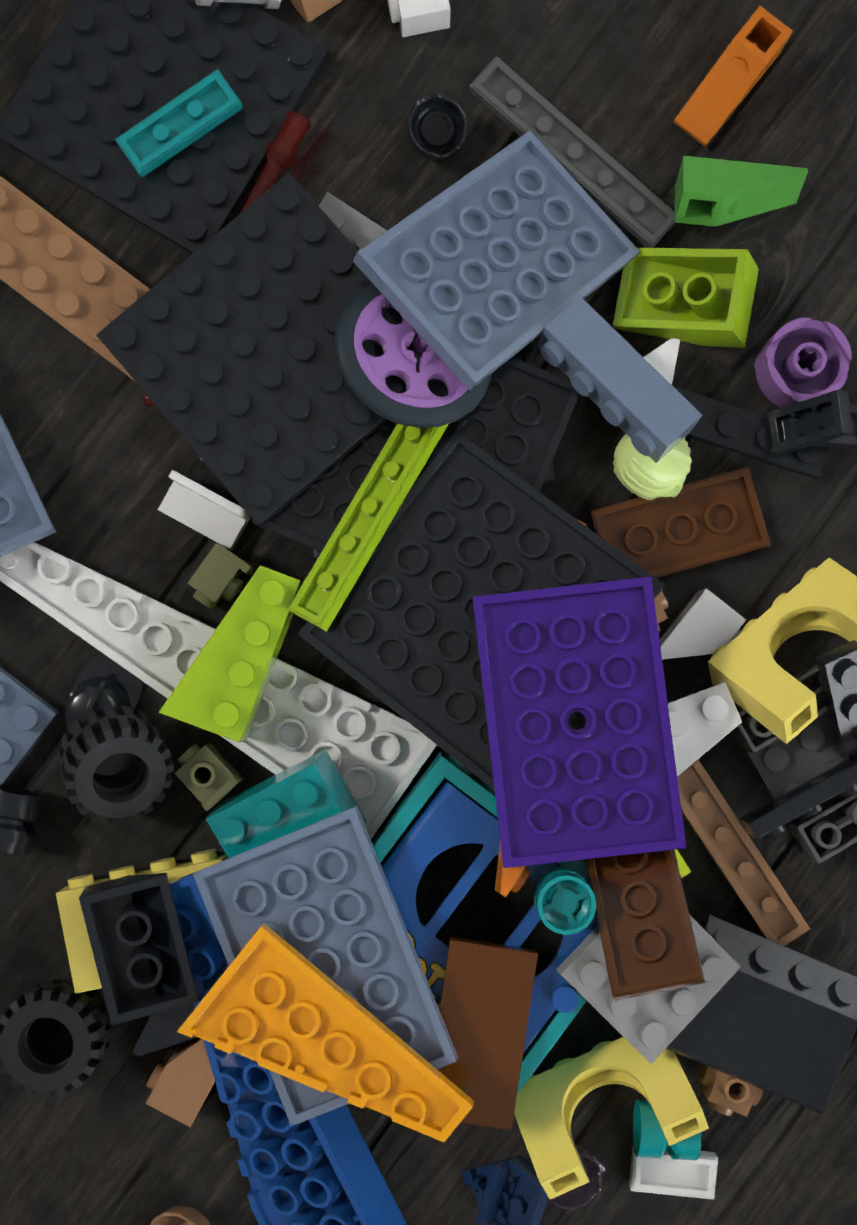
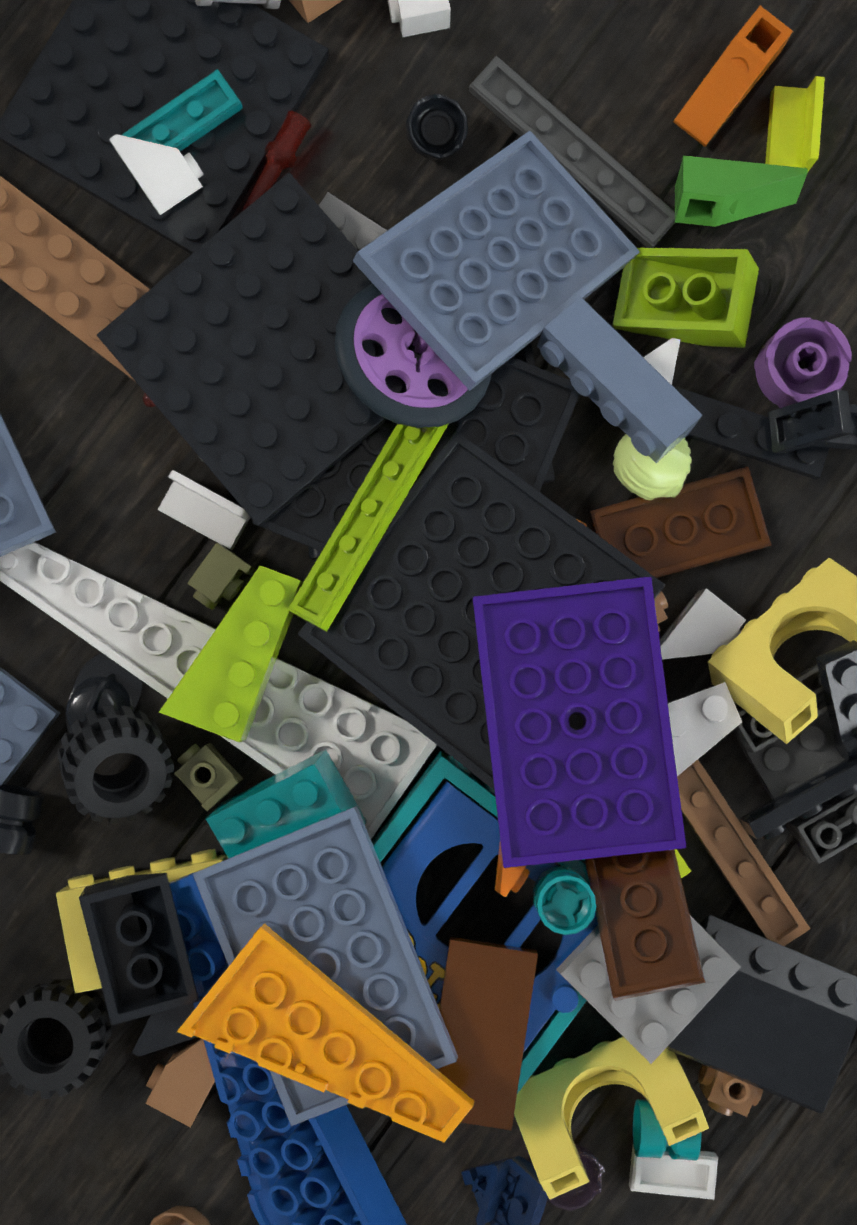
(159, 170): none -> white slope
(795, 125): none -> neon yellow panel

